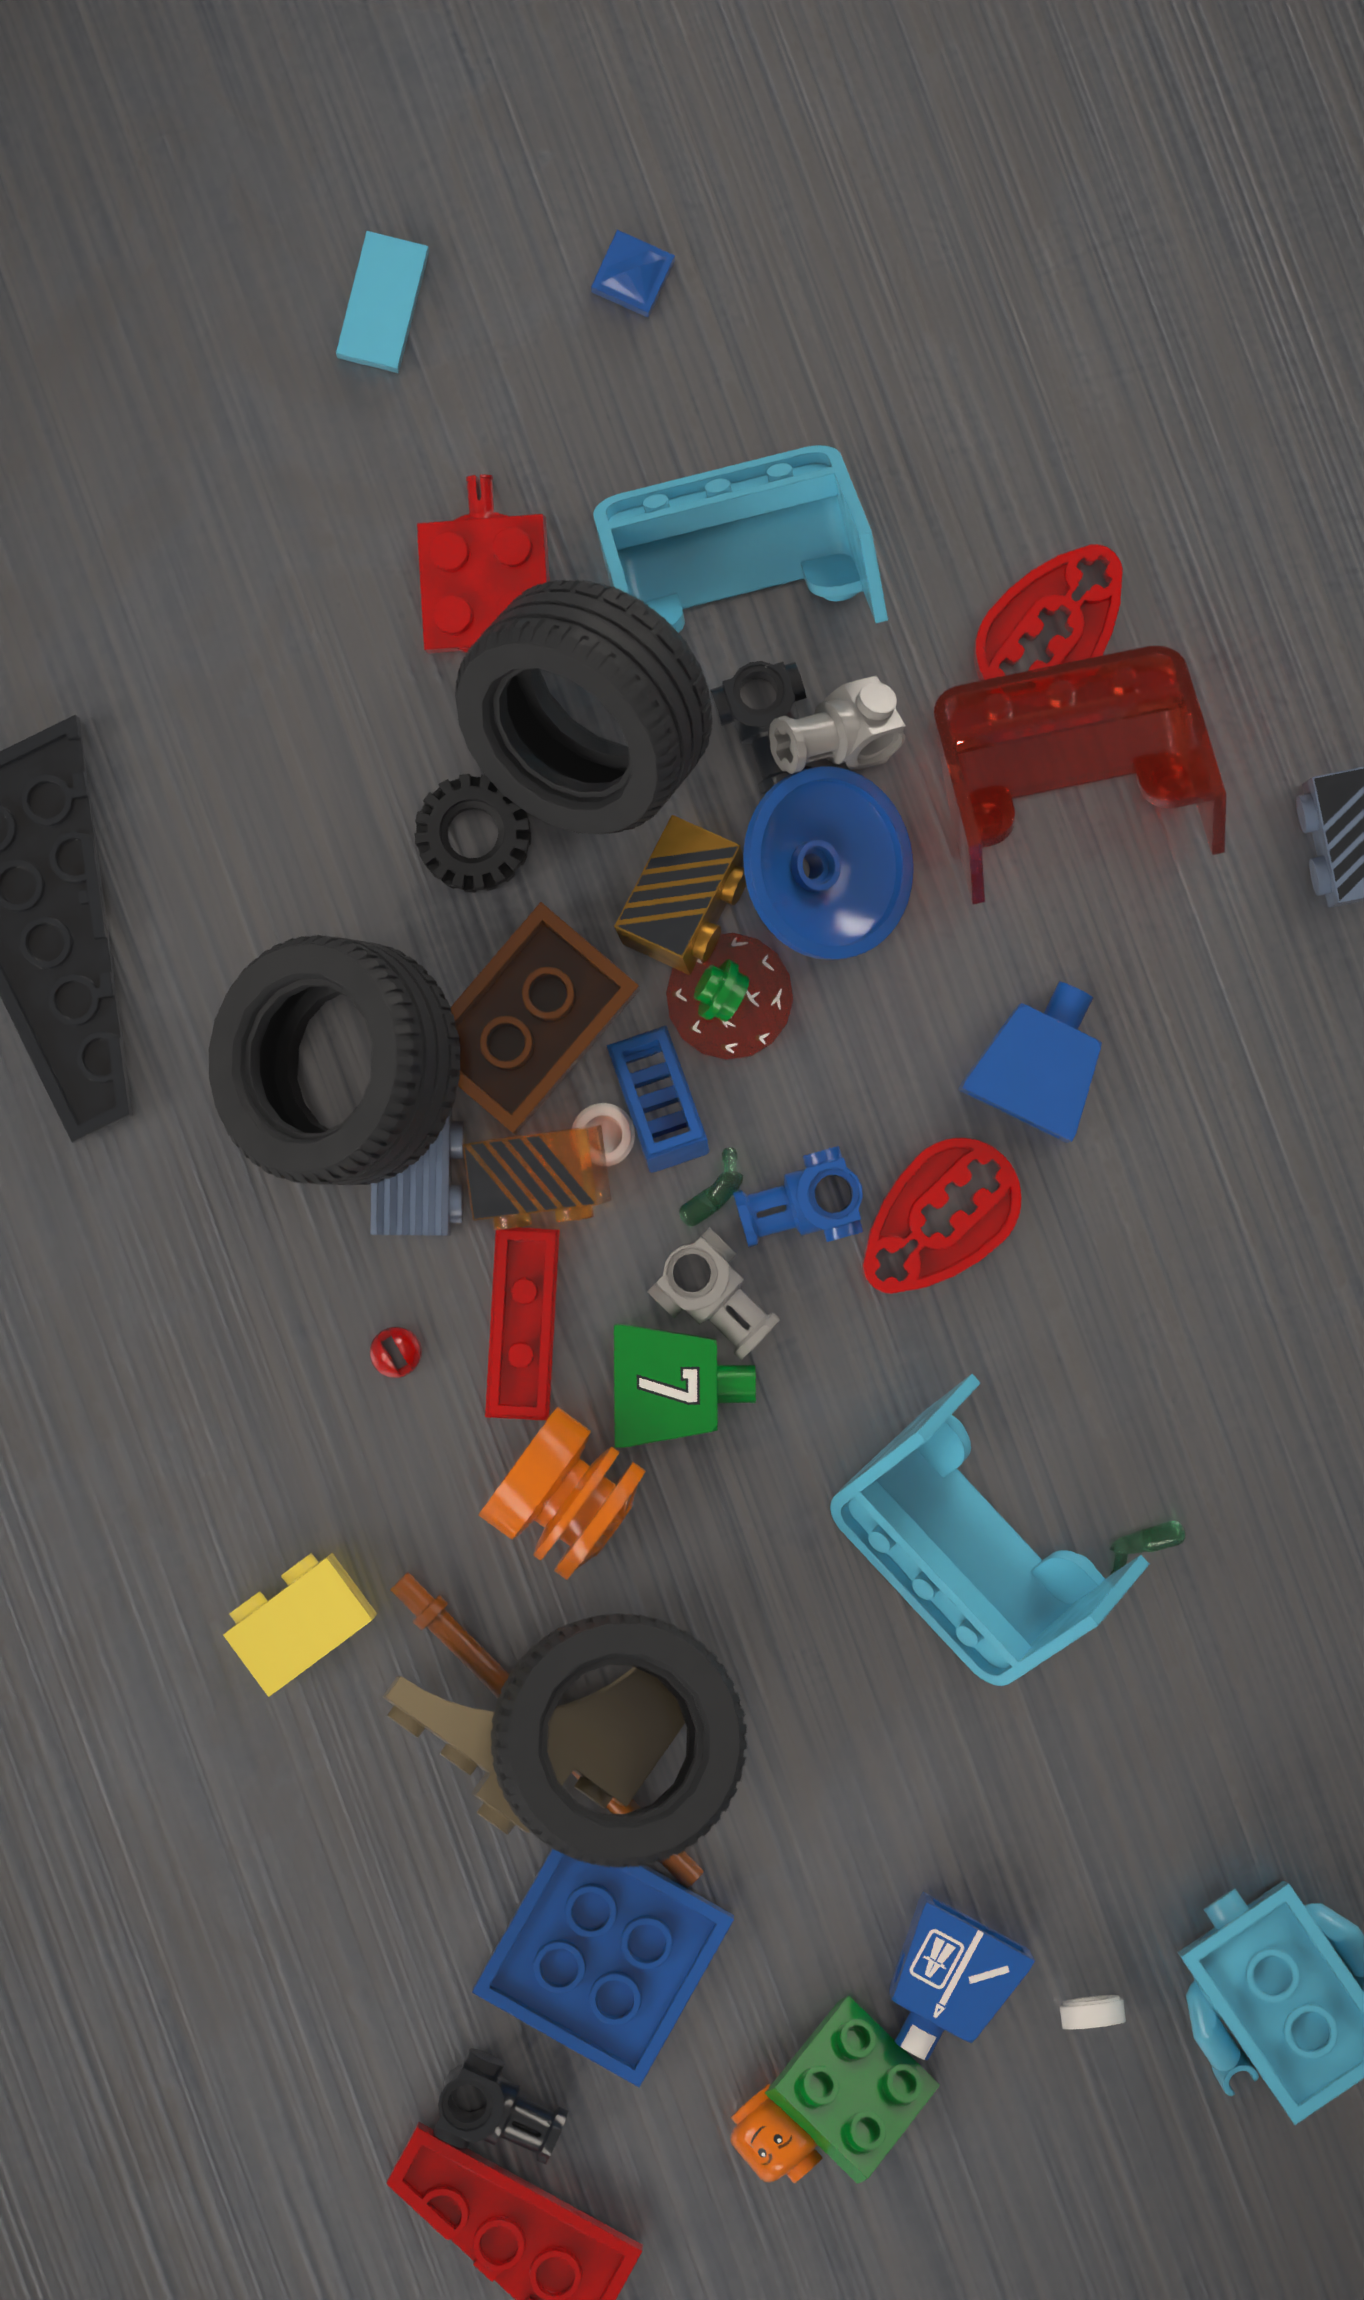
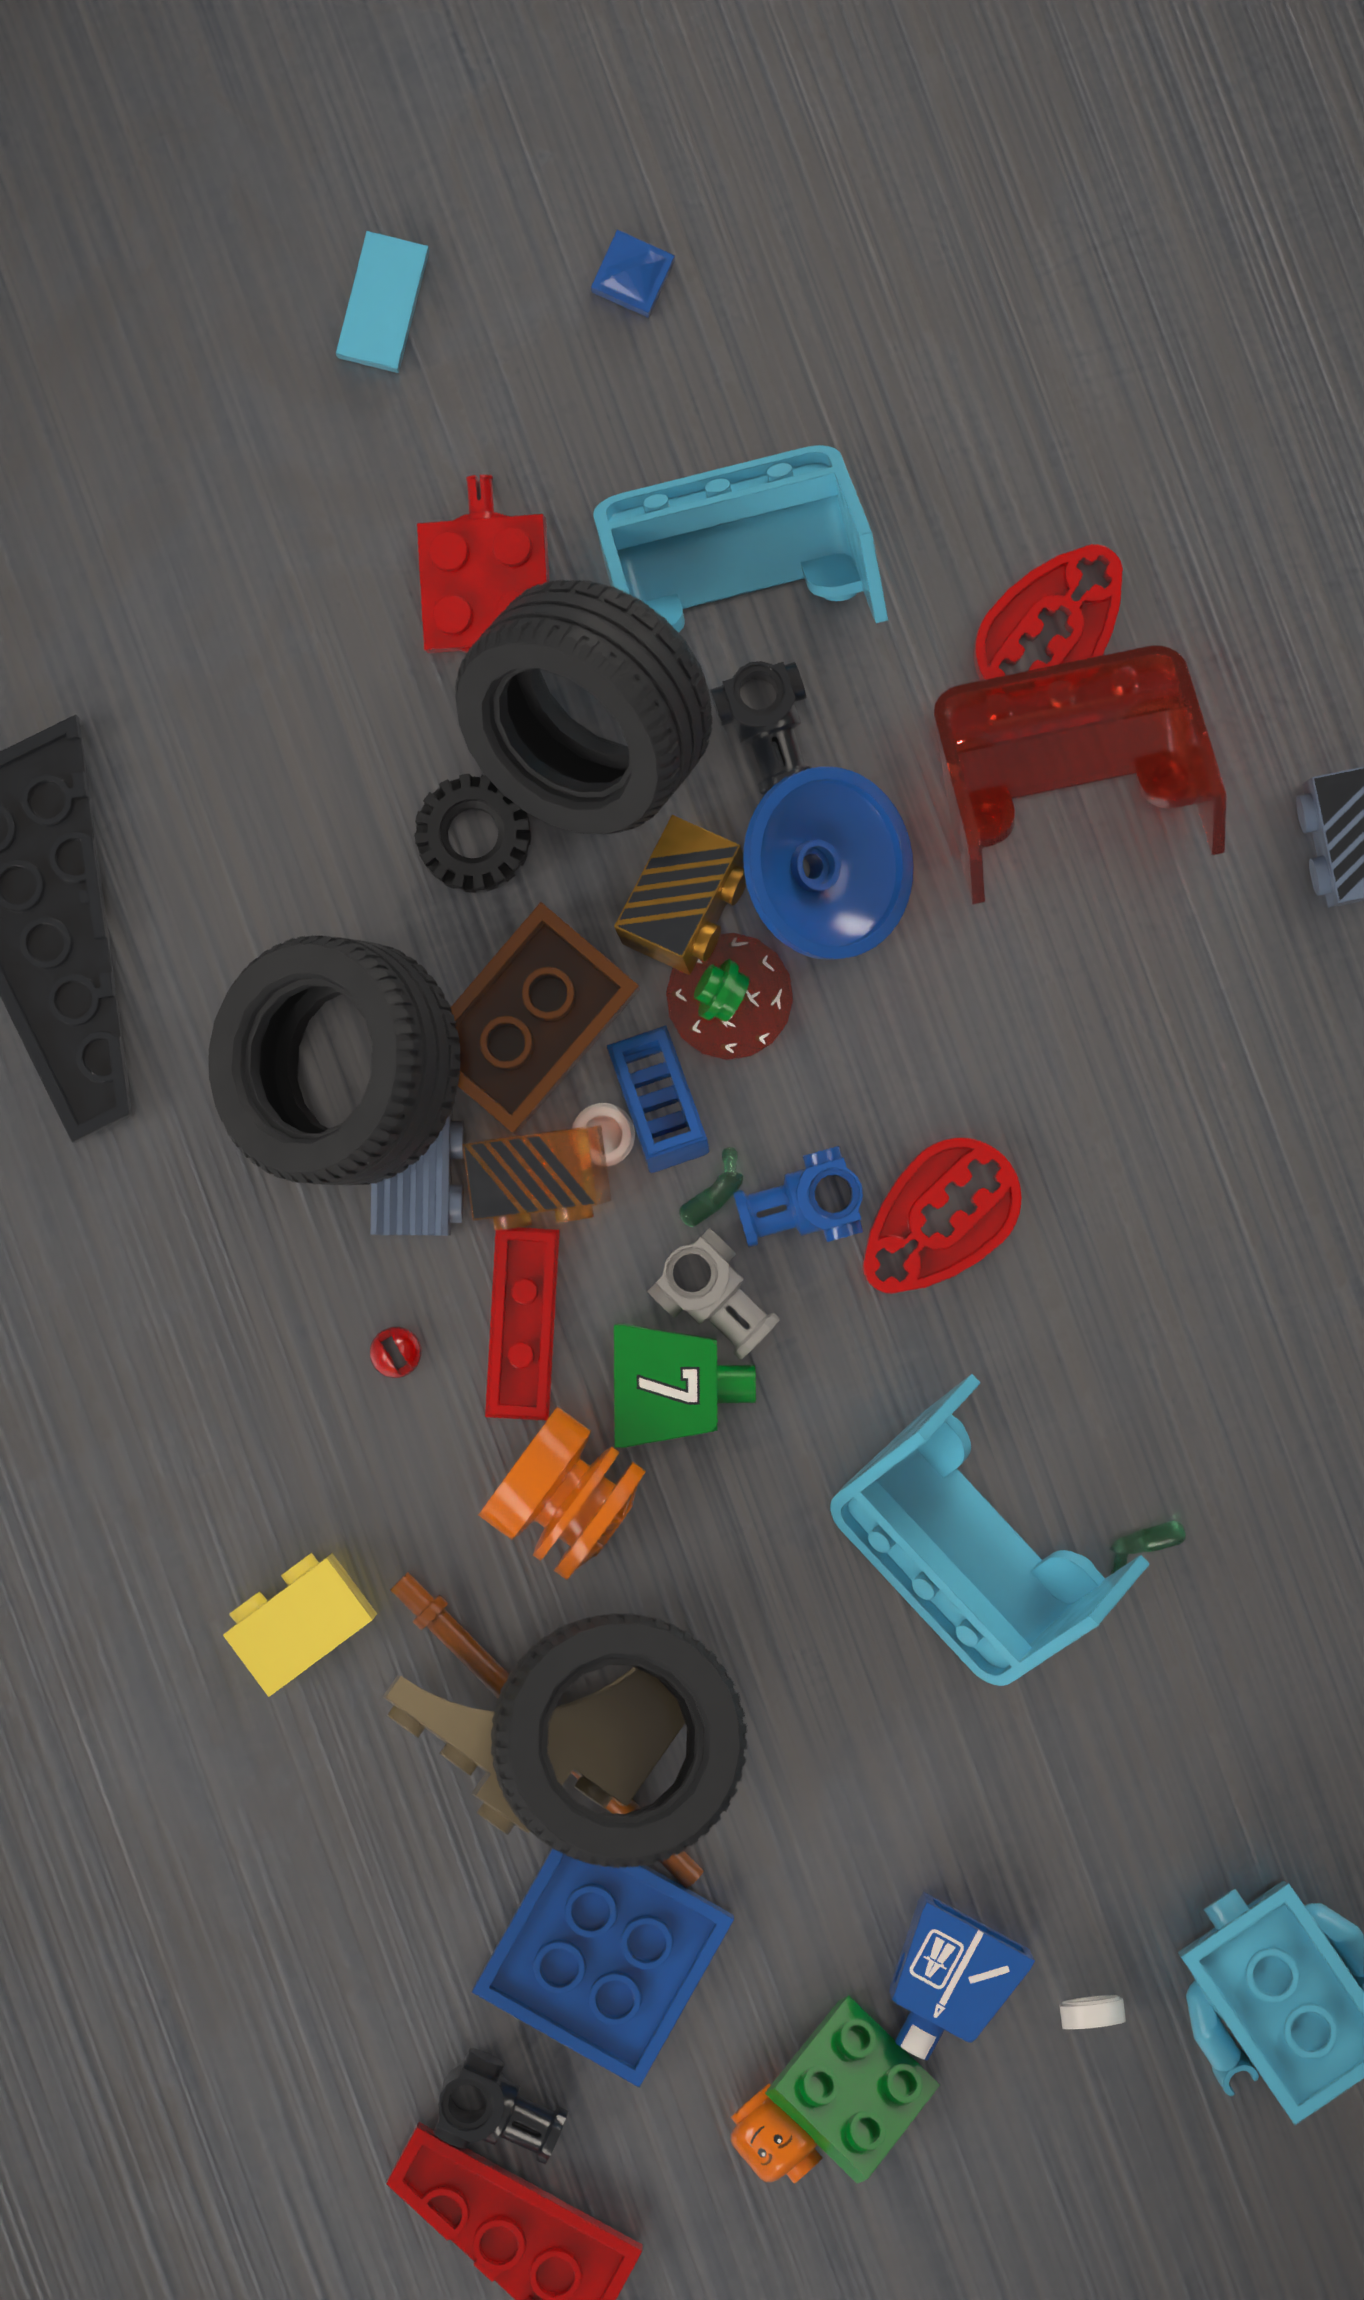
(849, 727): light grey connector -> none
(1040, 1065): blue torso -> none

